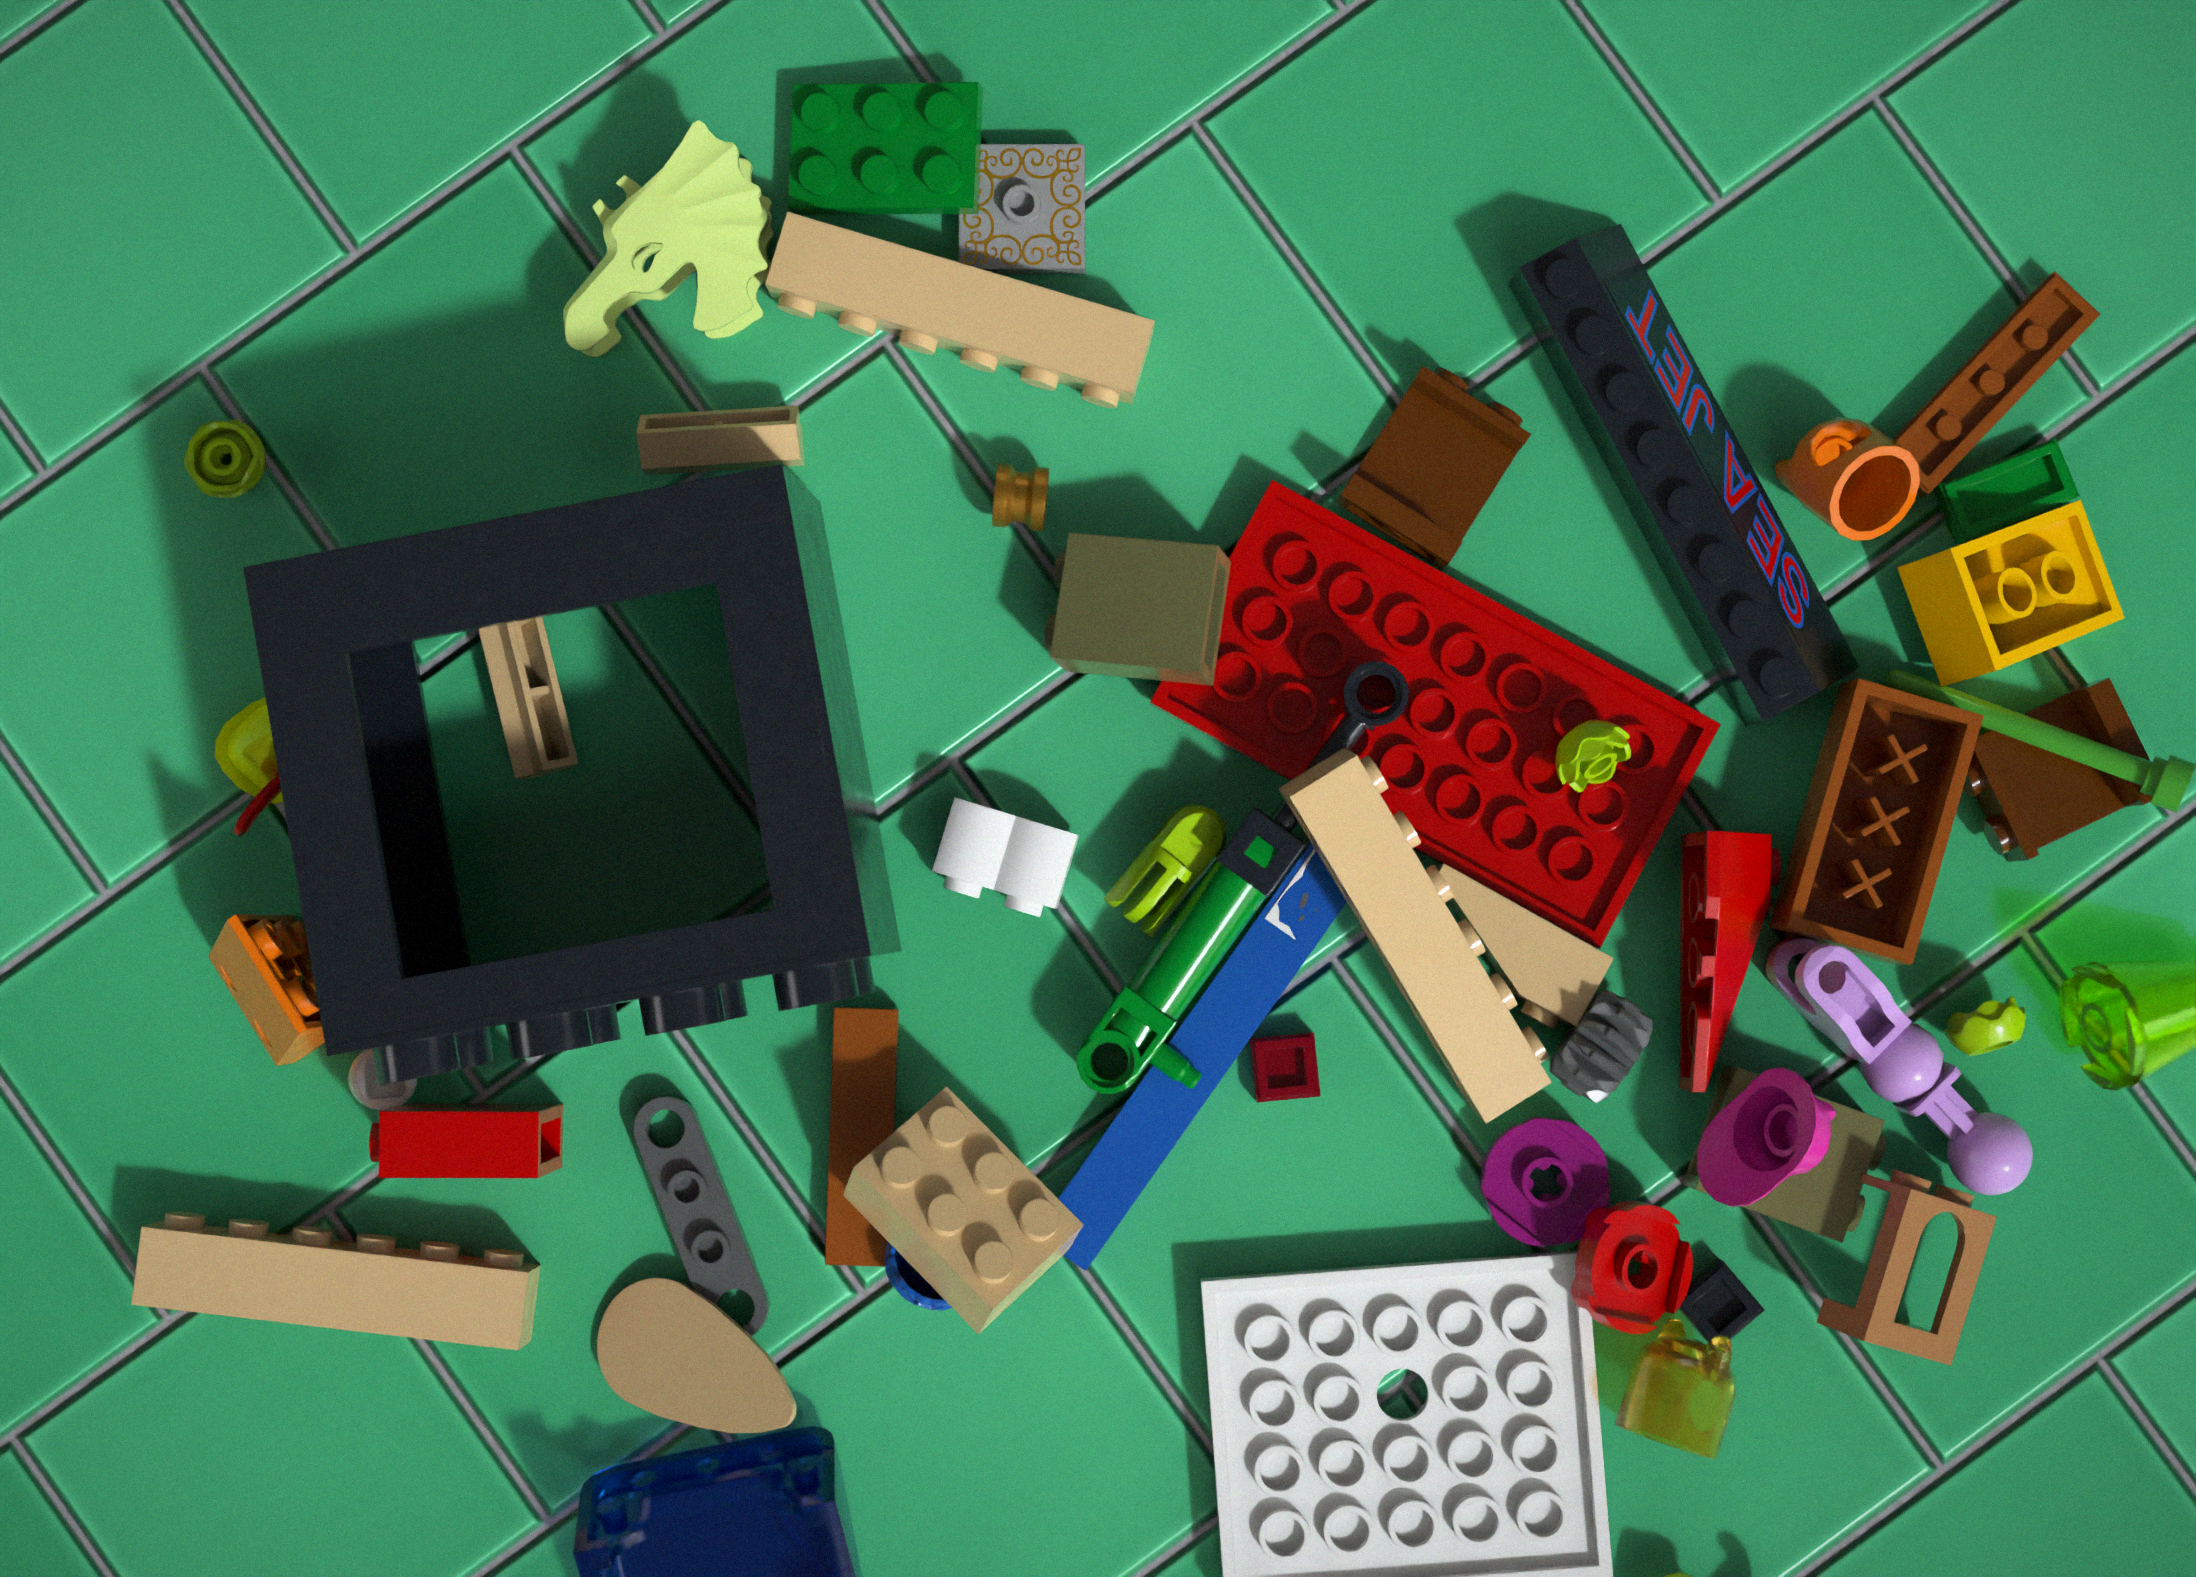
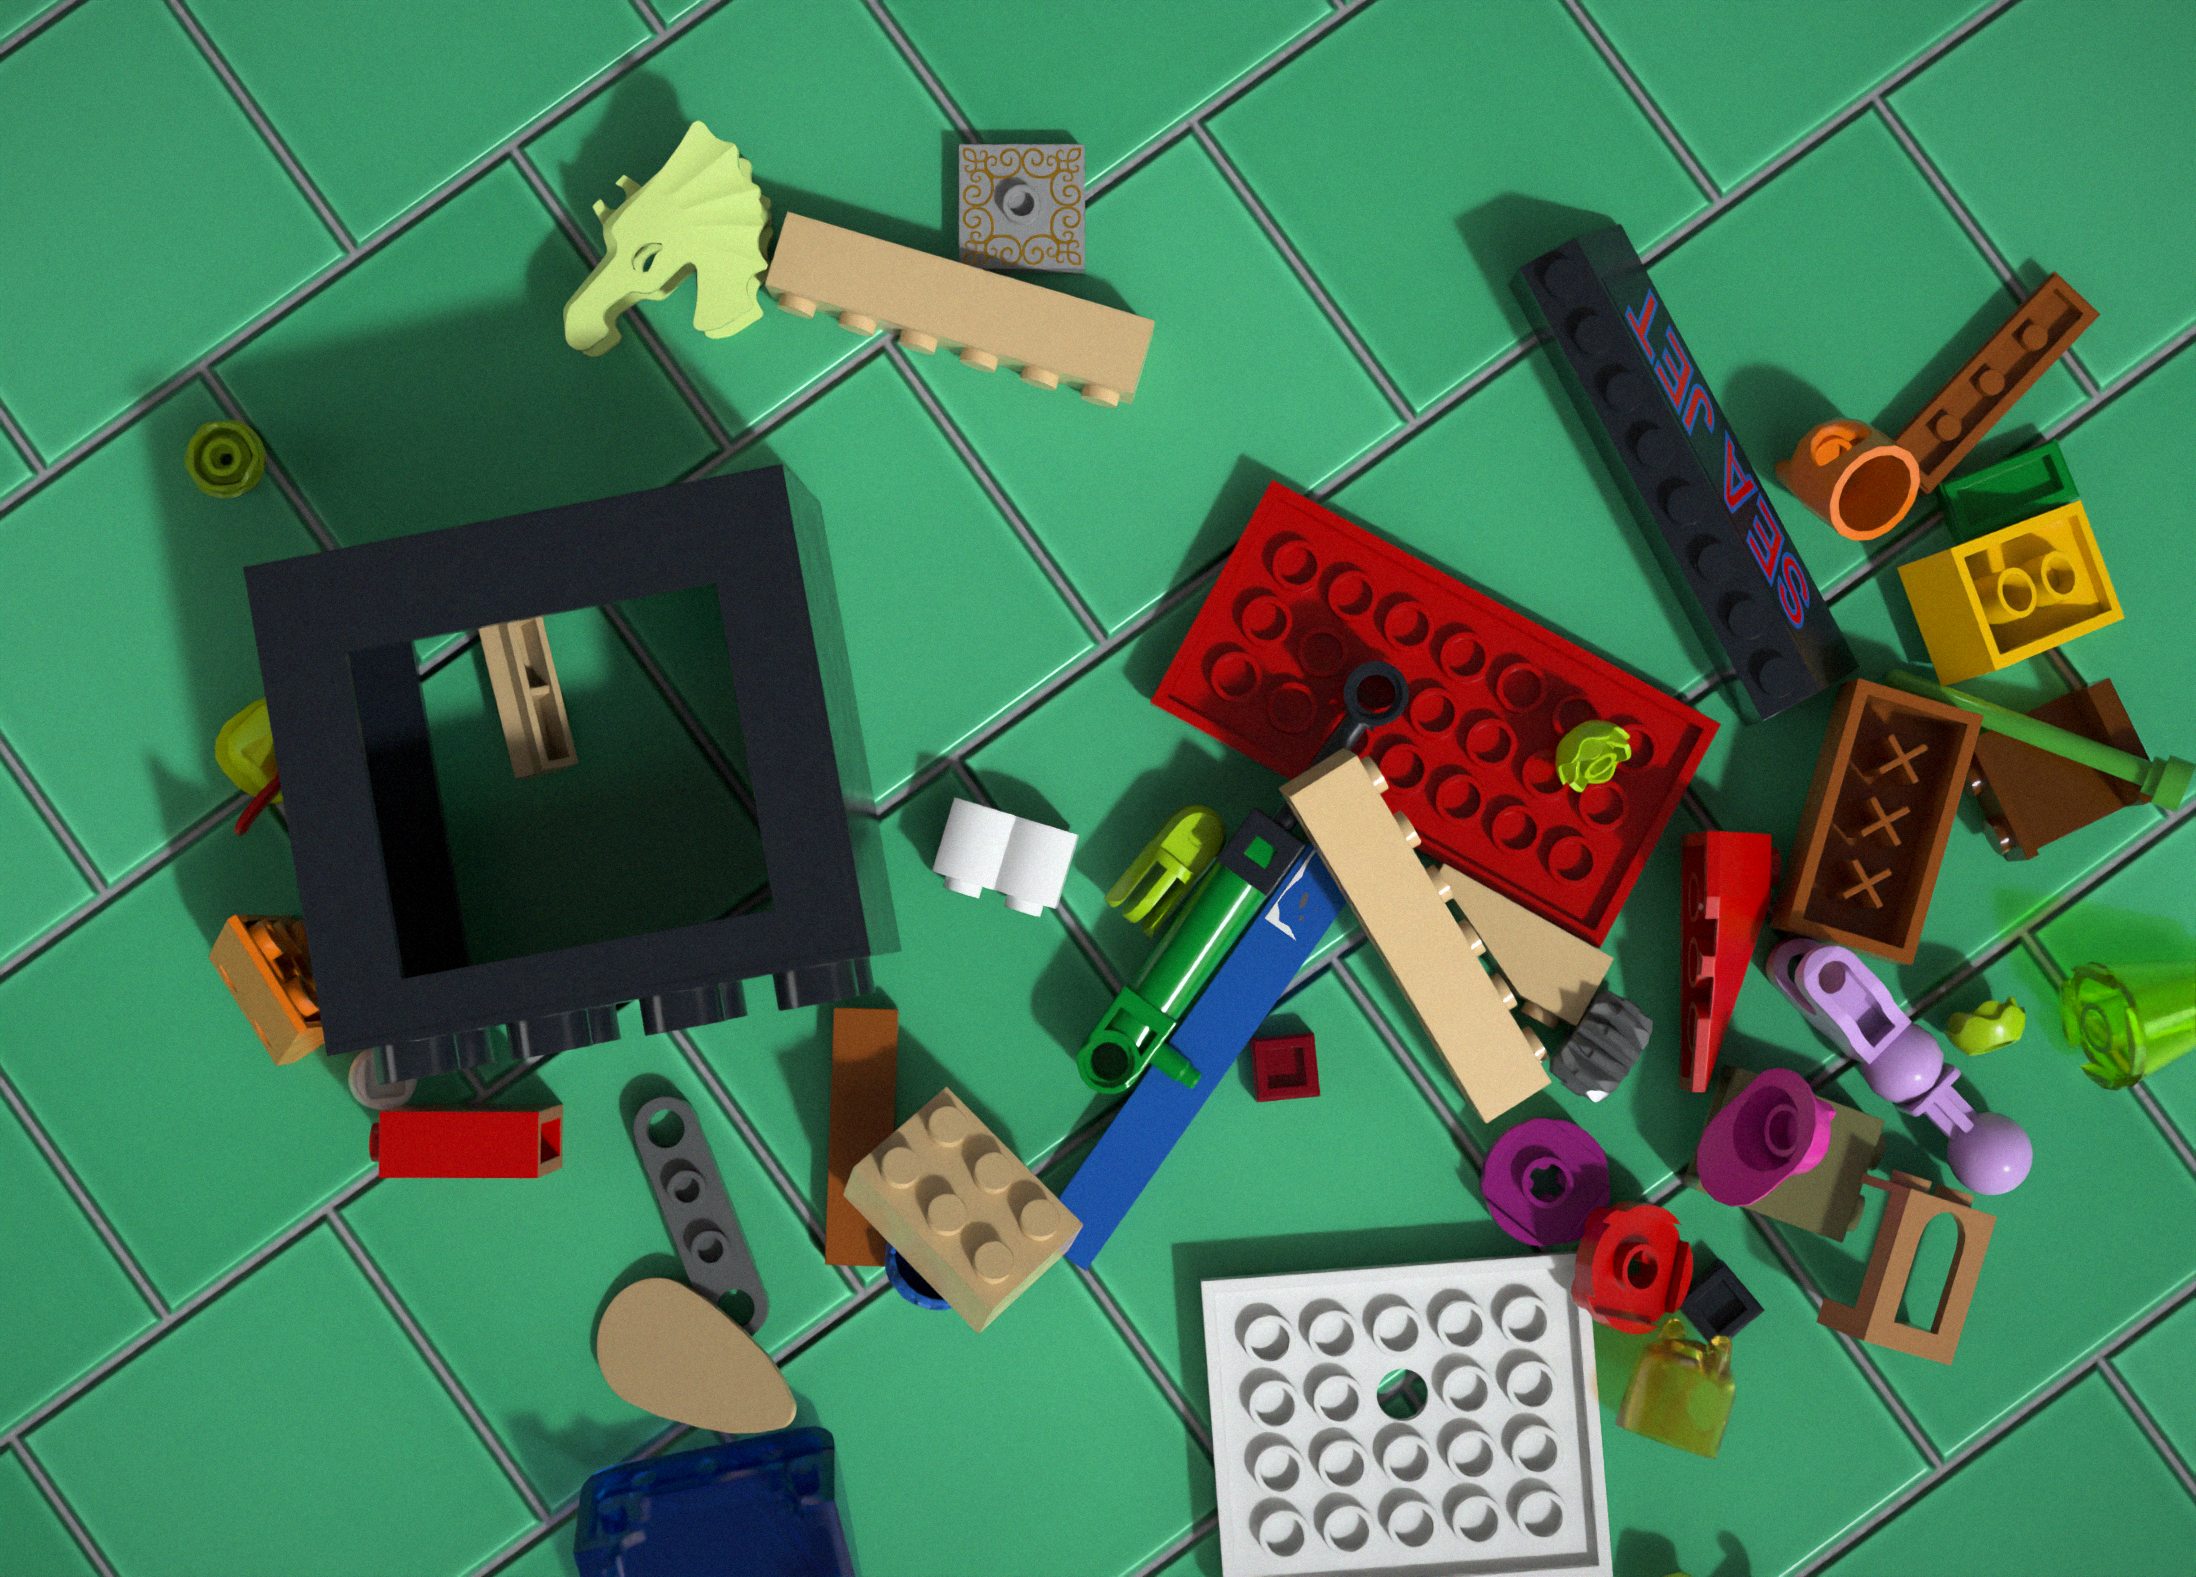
(336, 1283): tan brick -> none
(720, 440): tan piece -> none
(885, 148): green plate -> none
(1020, 497): pearl gold wheel -> none
(1138, 608): olive brick -> none
(1434, 466): reddish brown panel -> none

